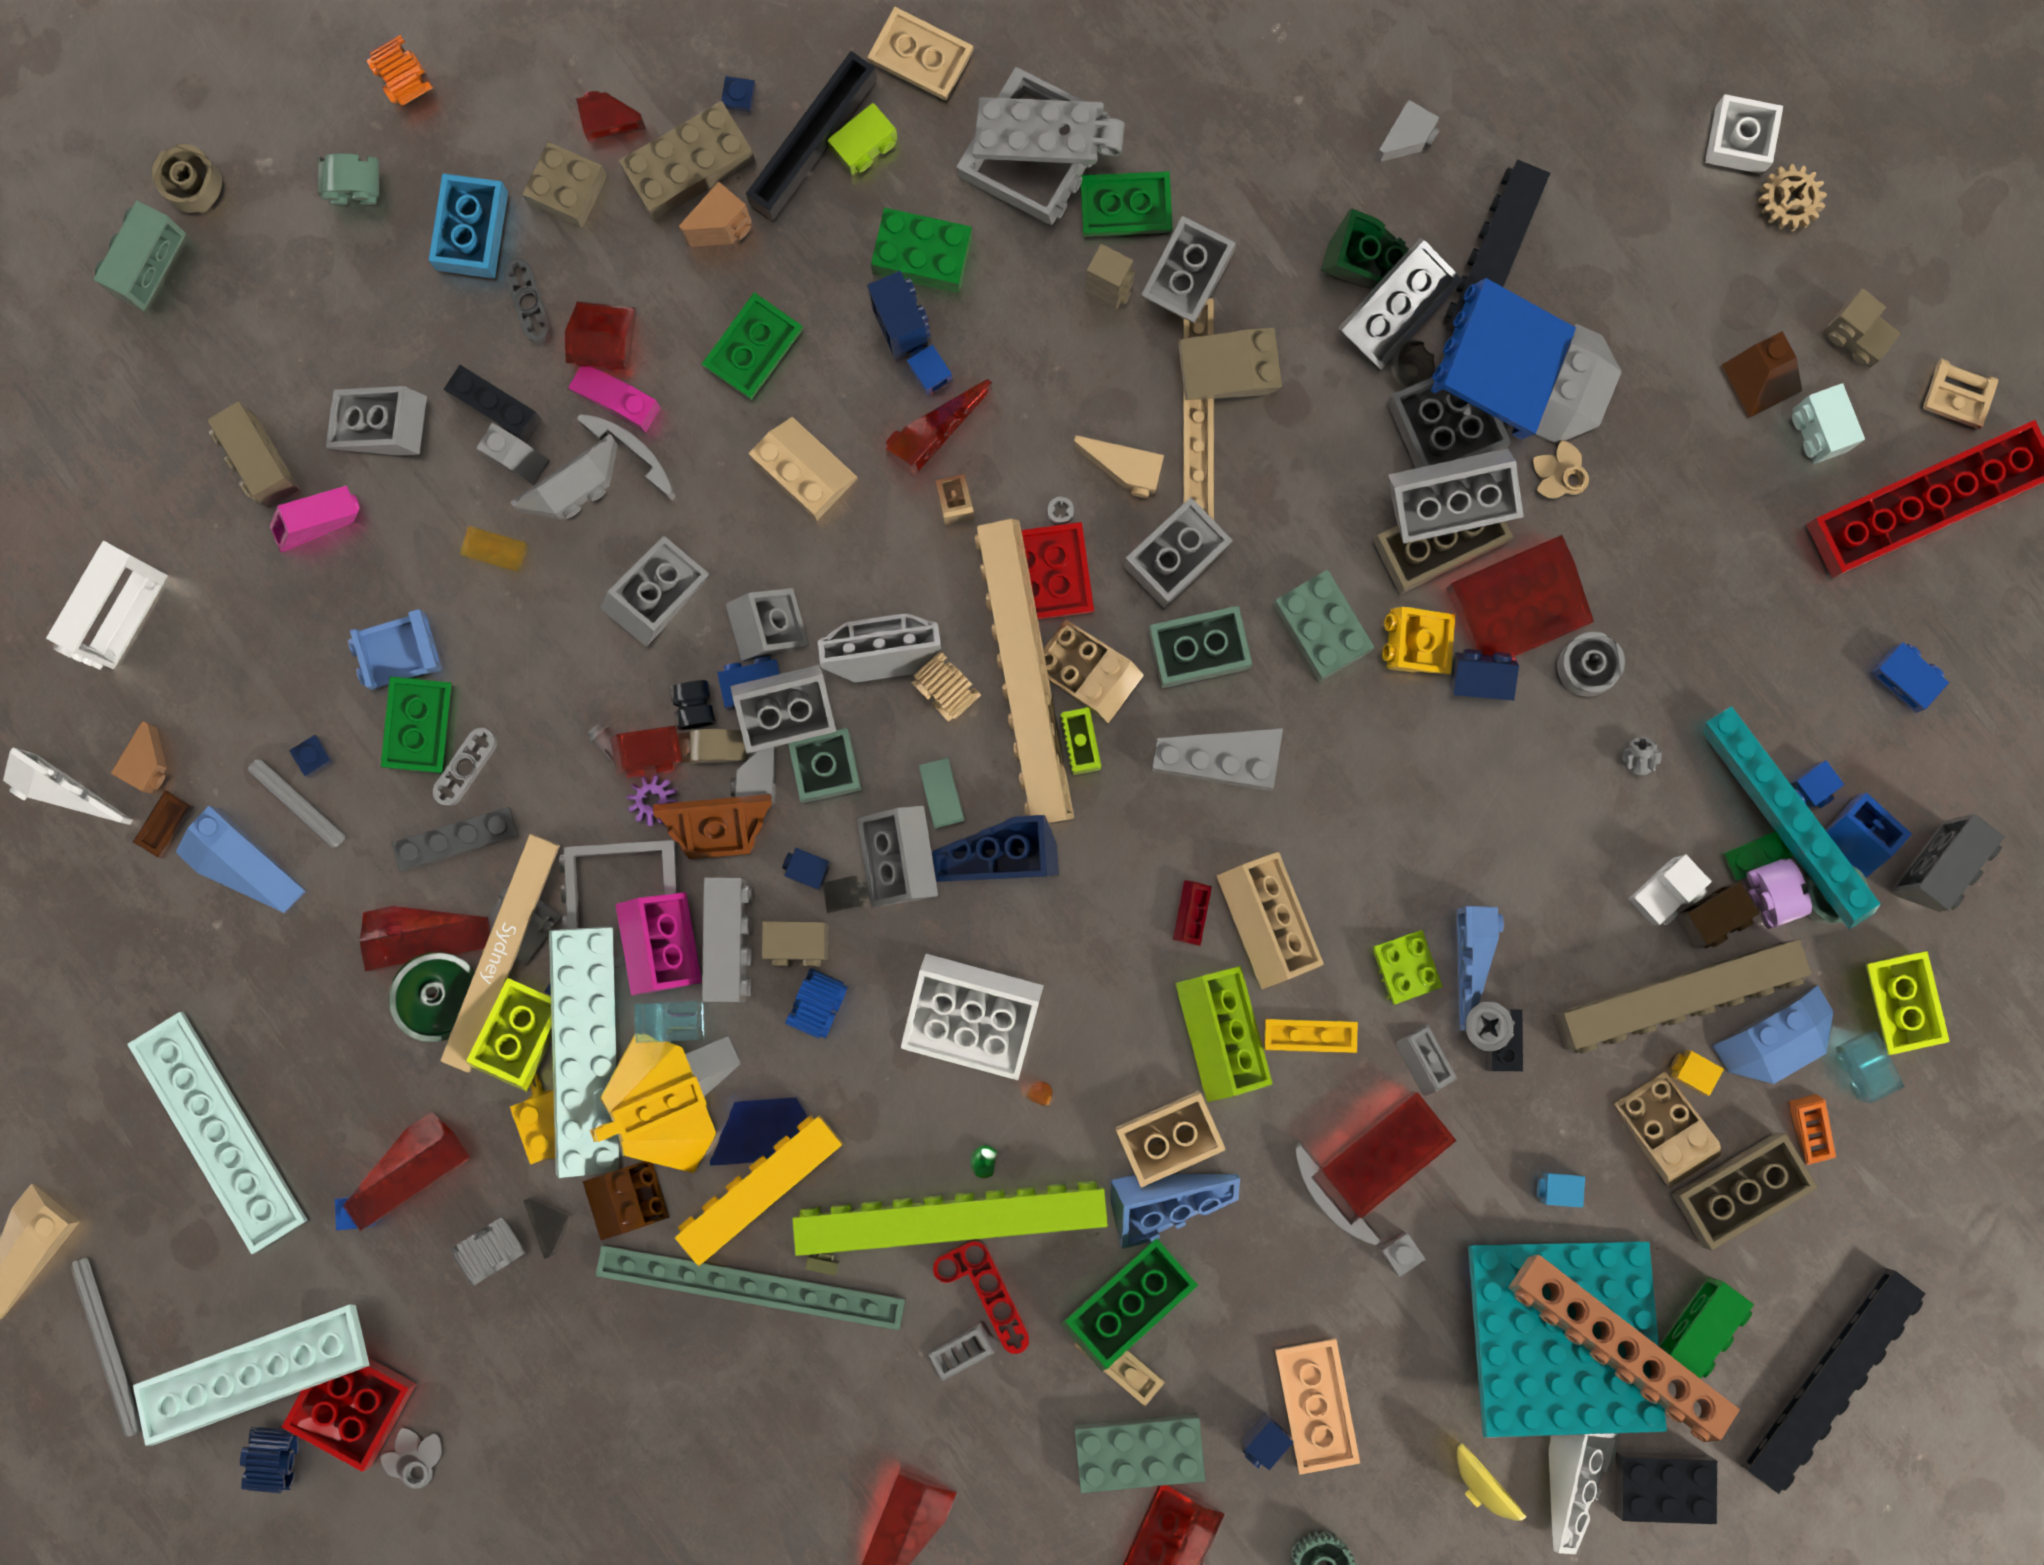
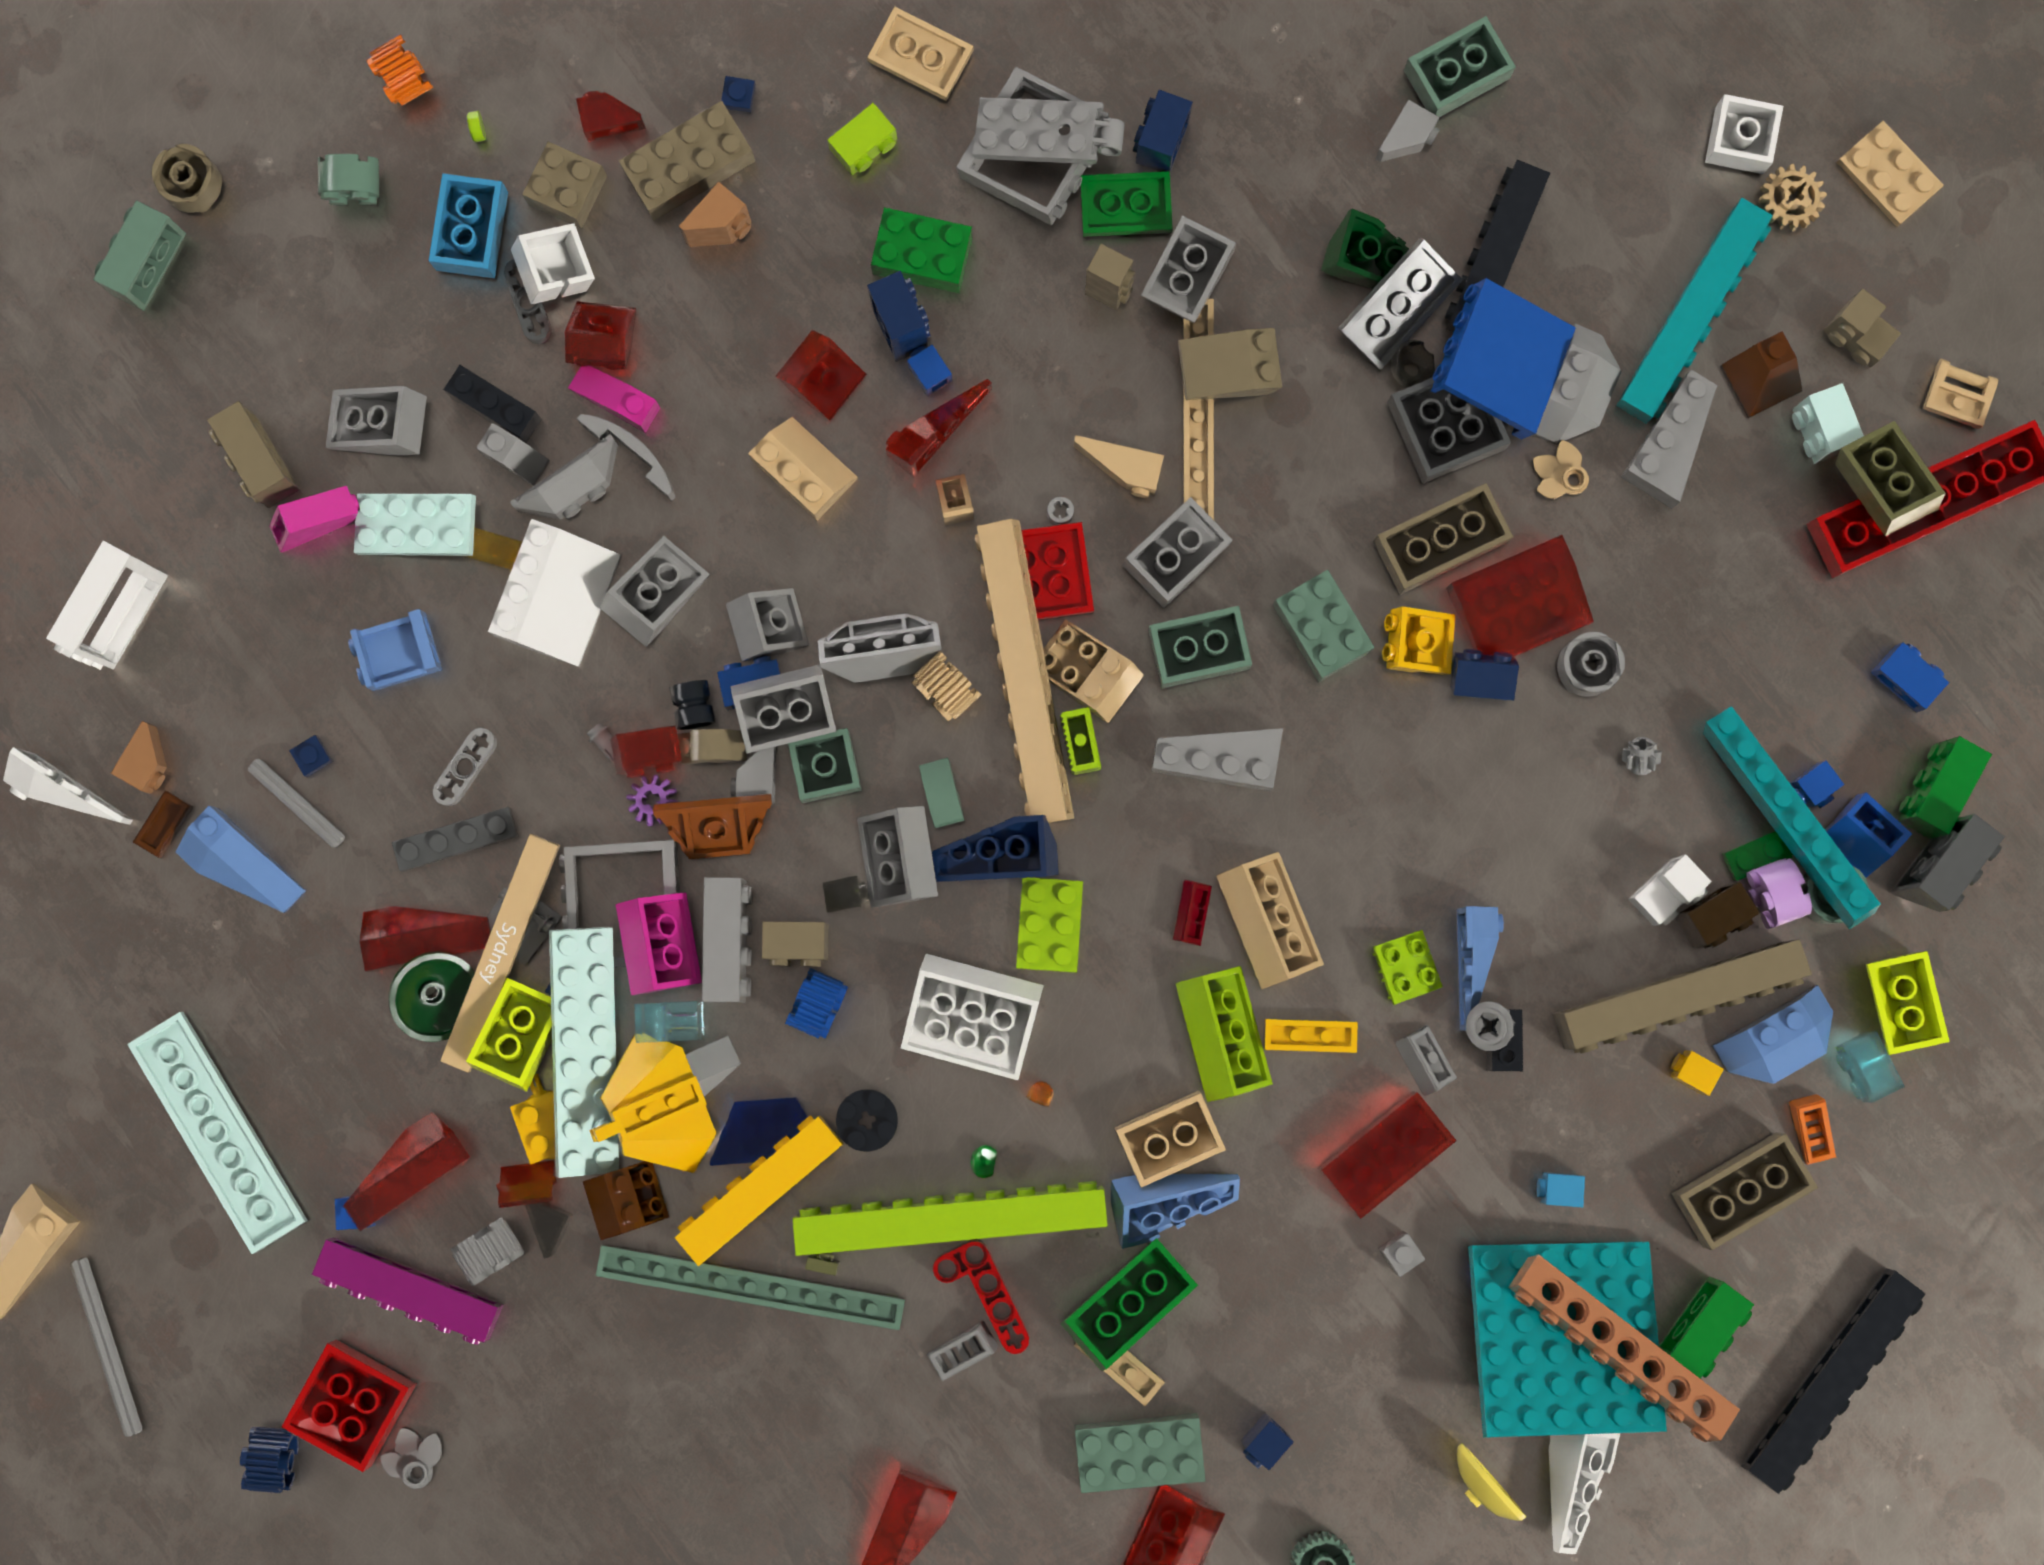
(251, 1375): light aqua plate -> none
(407, 1290): none -> magenta brick
(415, 524): none -> light aqua plate
(416, 725): green plate -> none
(476, 126): none -> lime tile
(526, 1184): none -> clear red piece
(552, 263): none -> white piece
(554, 593): none -> white slope
(752, 346): green plate -> none
(806, 868): dark blue brick -> none
(810, 135): black brick -> none
(821, 374): none -> clear red slope
(851, 1112): none -> black brick
(1049, 925): none -> lime plate
(1163, 131): none -> dark blue brick
(1317, 1406): light nougat plate -> none
(1357, 1227): light grey slope -> none
(1456, 495): light grey slope -> none
(1459, 67): none -> sand green brick
(1666, 1488): black brick -> none
(1668, 1129): tan slope -> none
(1670, 446): none -> light grey wedge
(1694, 311): none -> teal brick
(1890, 173): none -> tan plate
(1890, 478): none -> olive brick
(1943, 787): none -> green brick

